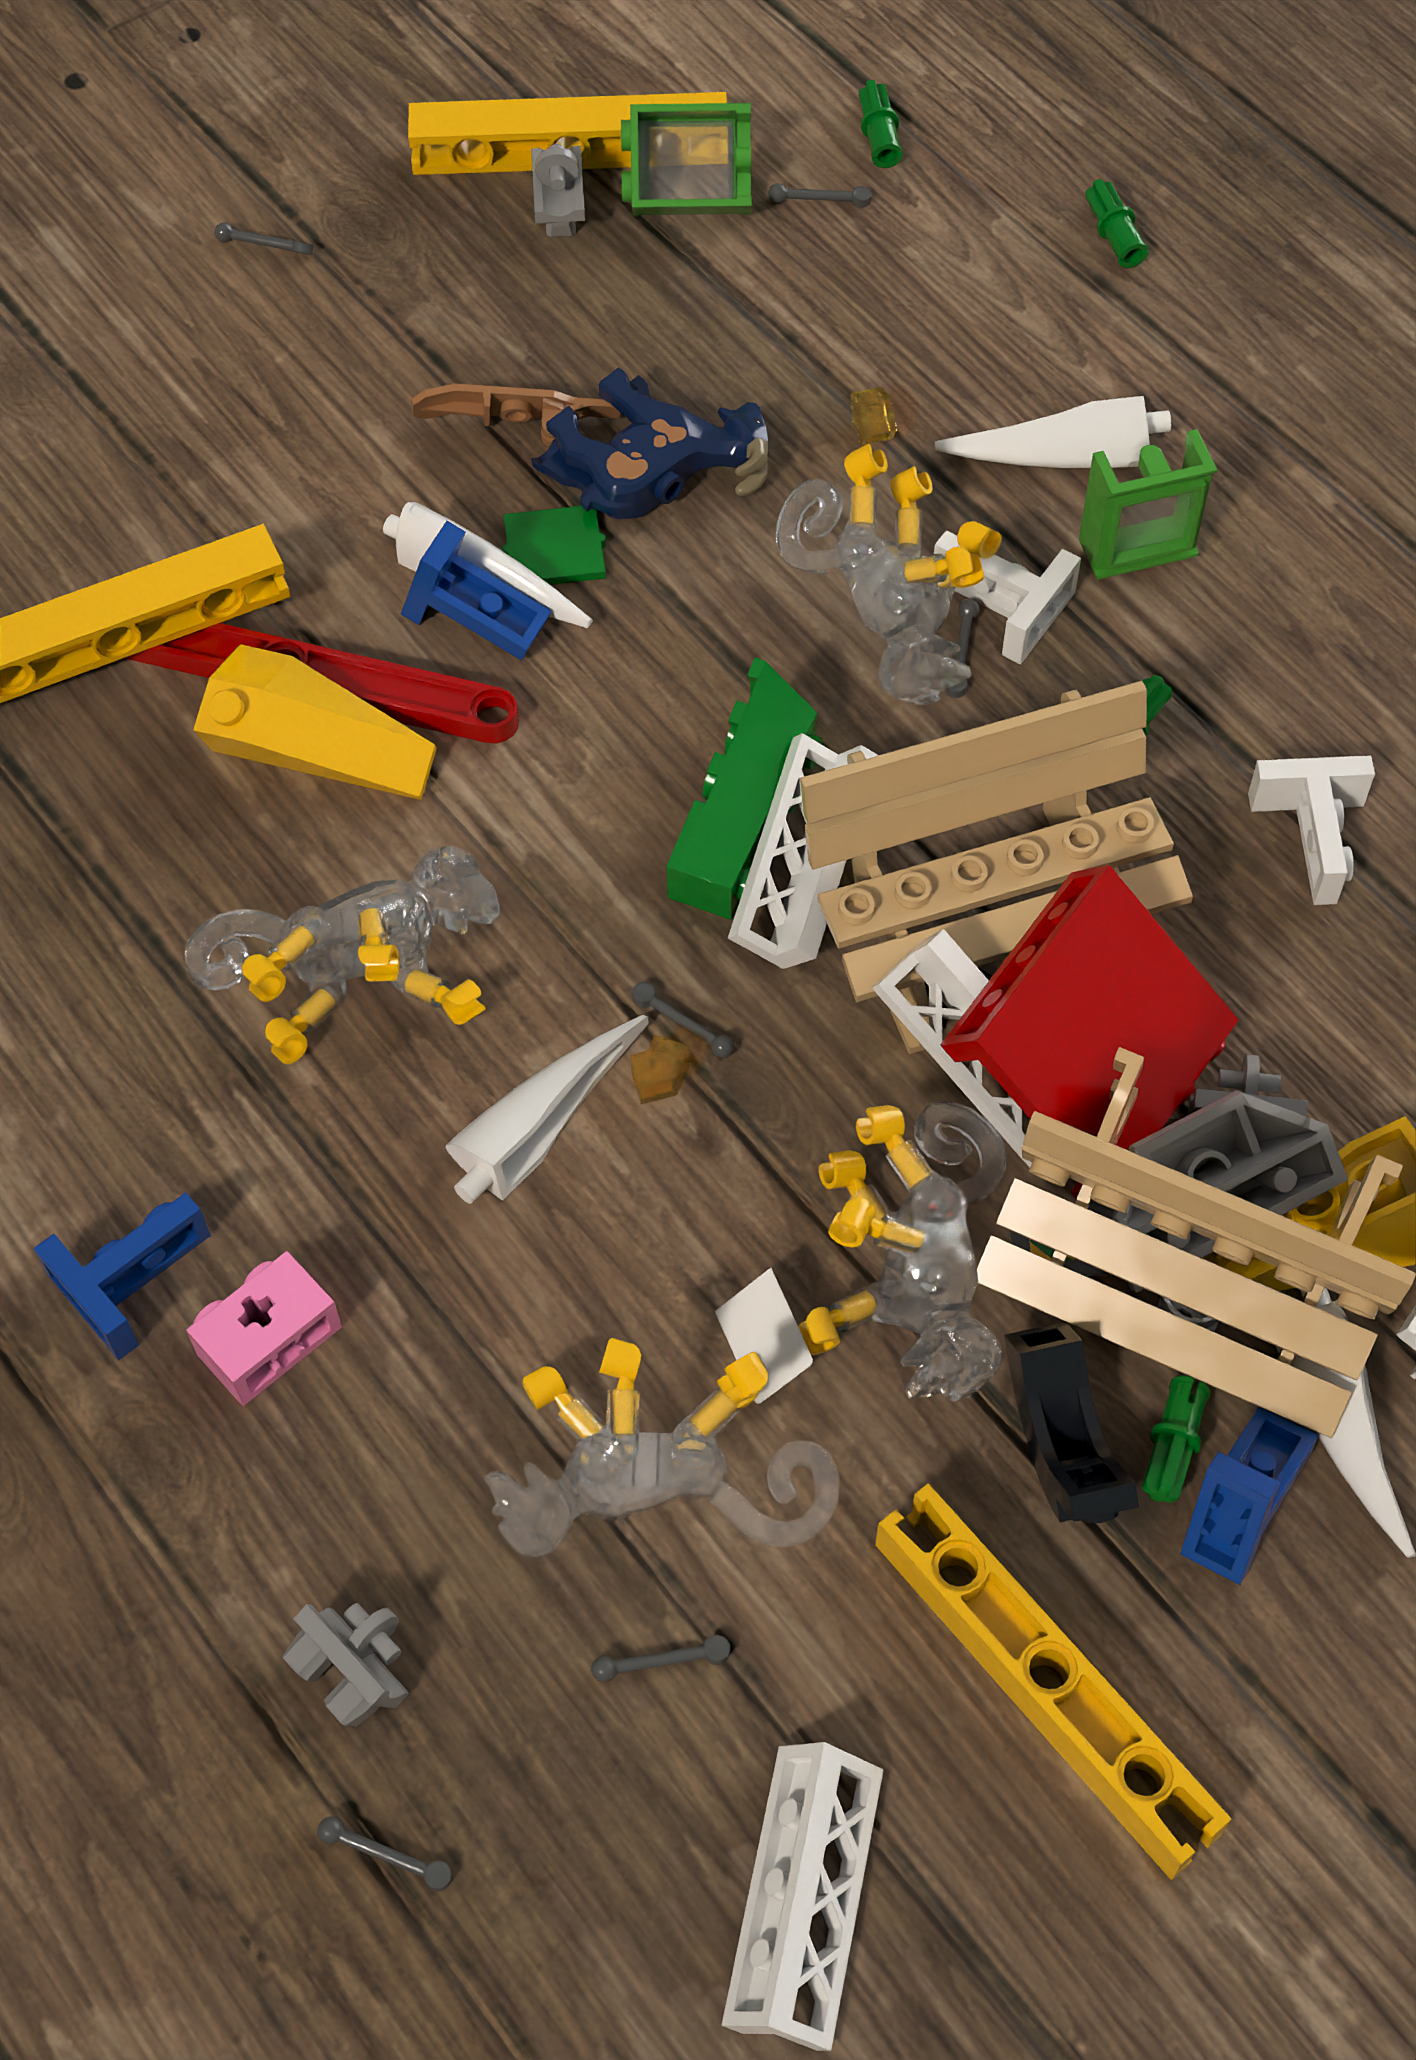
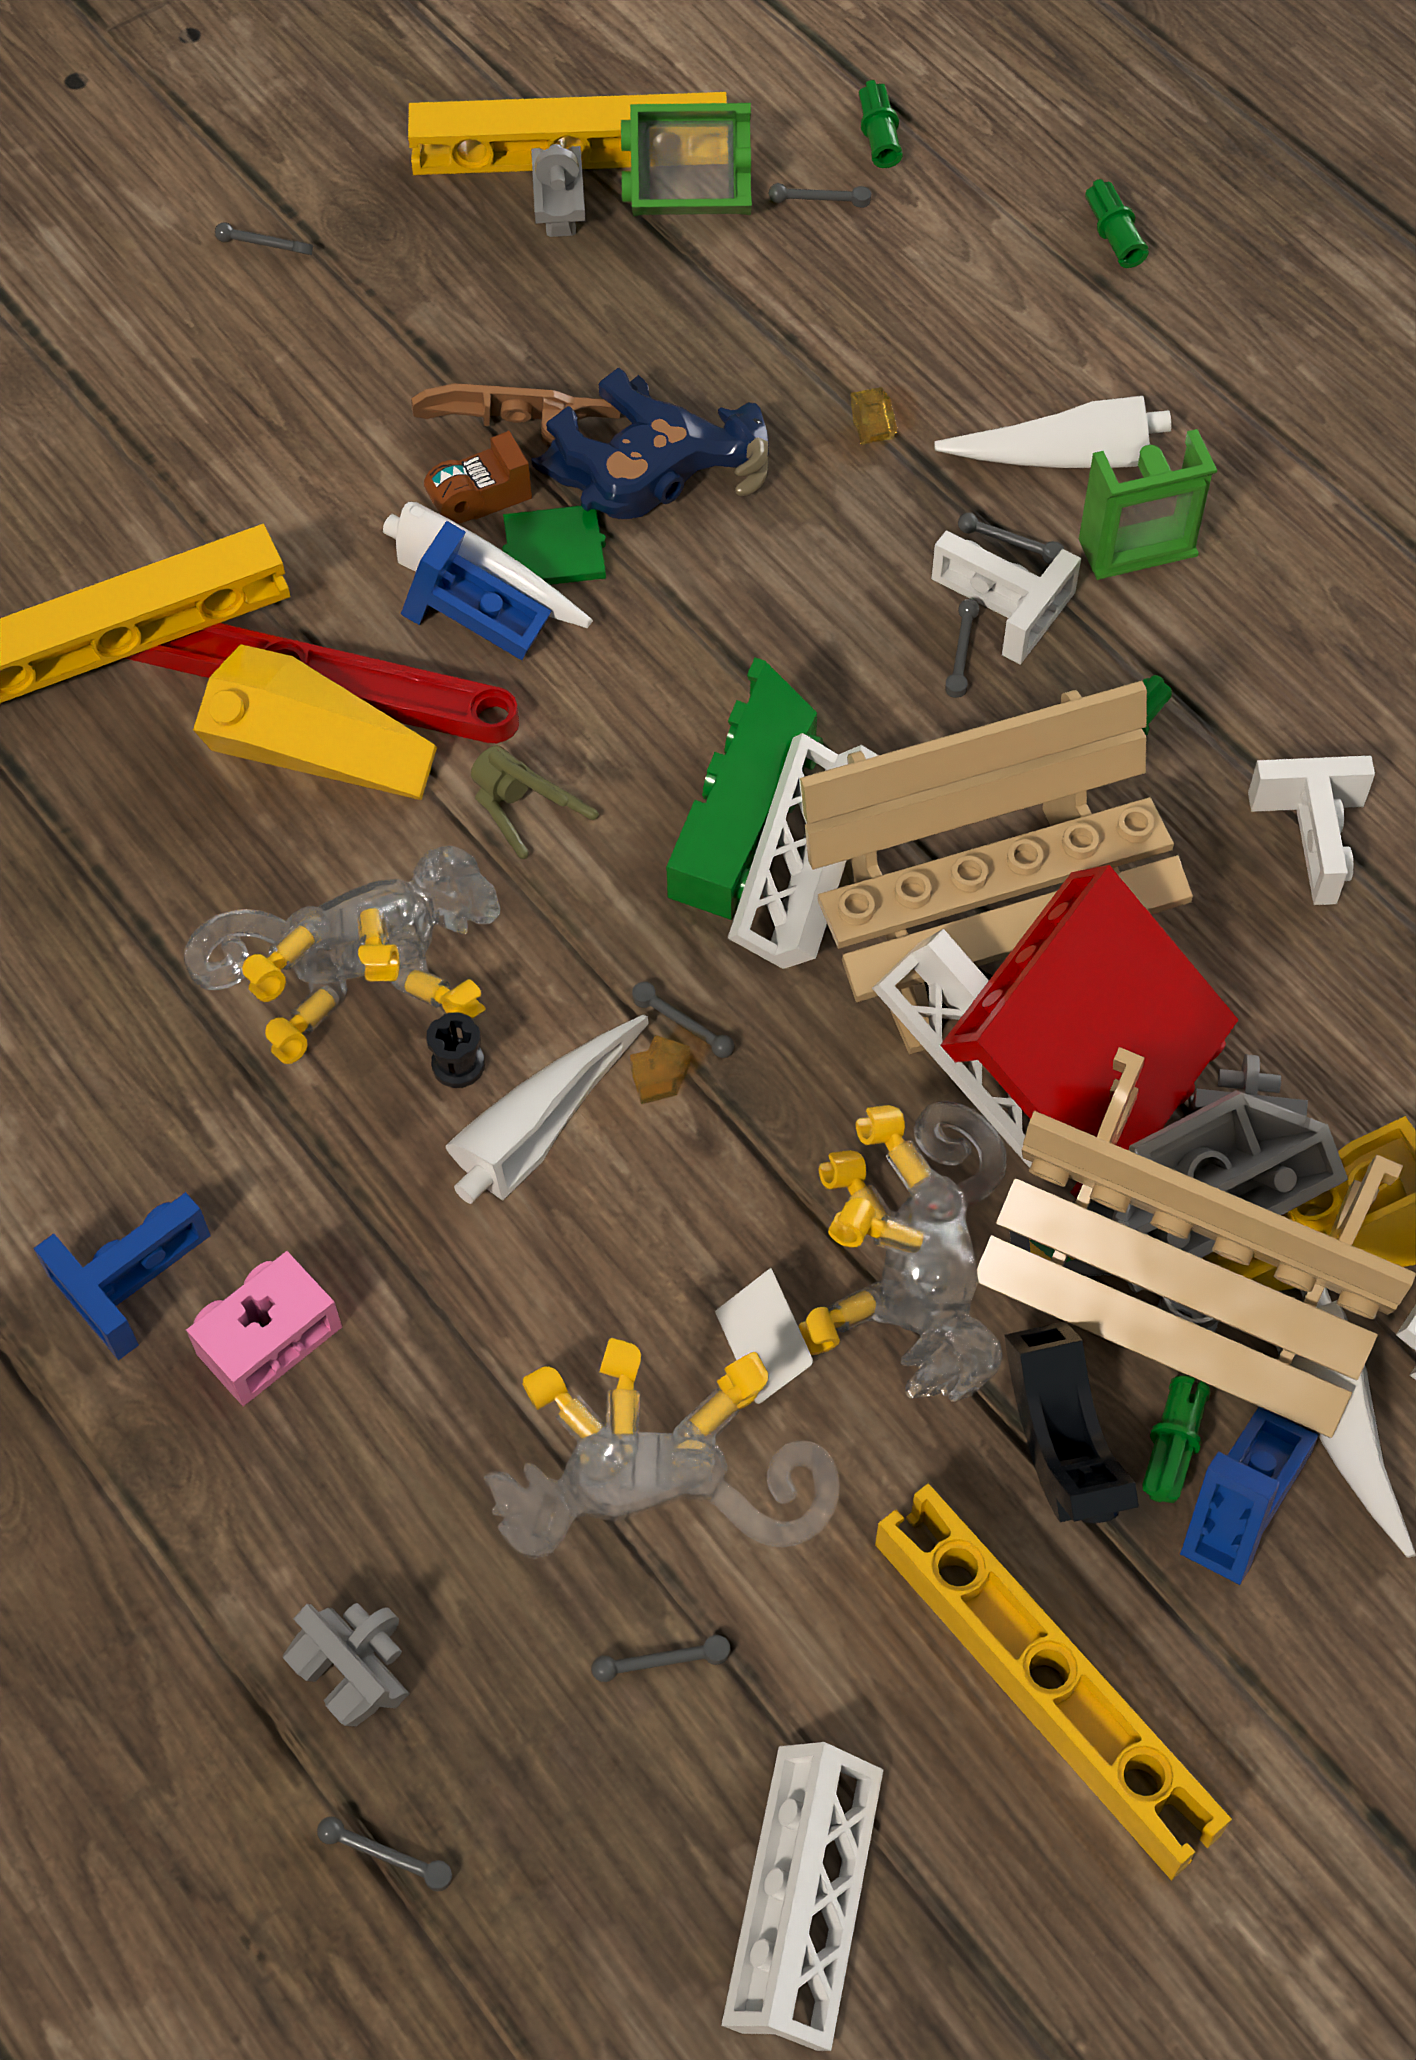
(448, 1048): none -> black bush
(480, 482): none -> dark orange leg
(507, 780): none -> olive plant
(890, 583): clear animal -> none
(969, 523): none -> dark grey hinge

